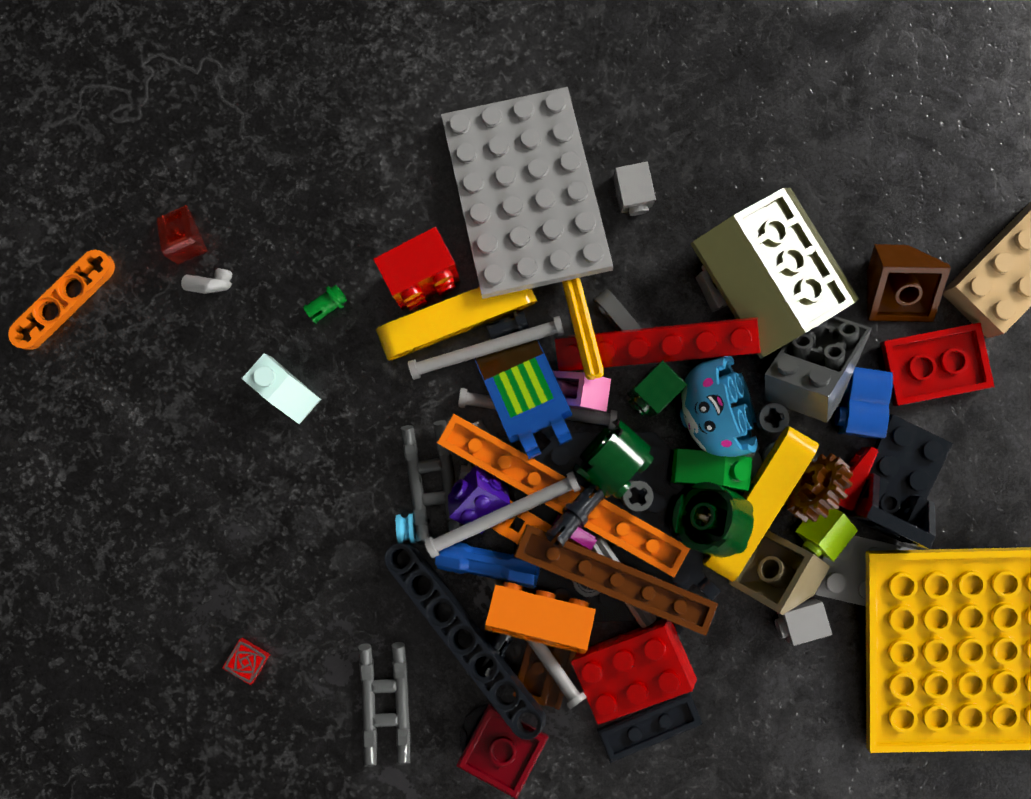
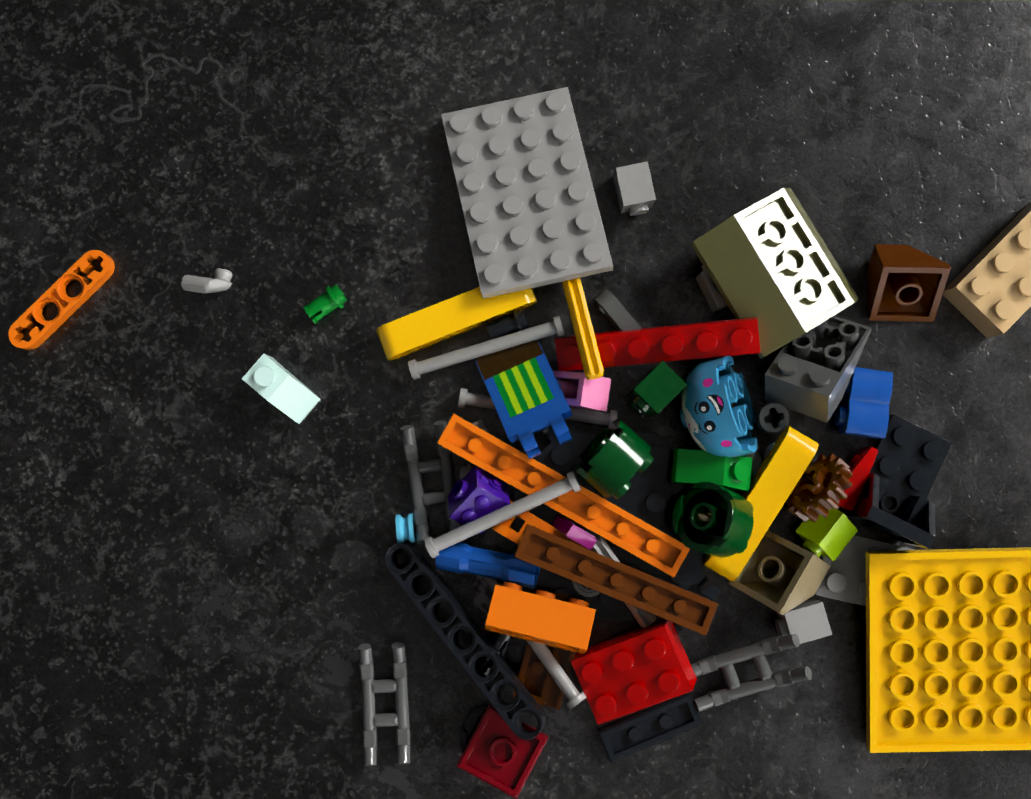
(180, 236): clear red slope -> none
(246, 661): tile -> none
(418, 270): red brick -> none
(574, 515): black pin -> none
(647, 496): dark grey bush -> none
(766, 679): none -> dark grey piece
(937, 364): red plate -> none

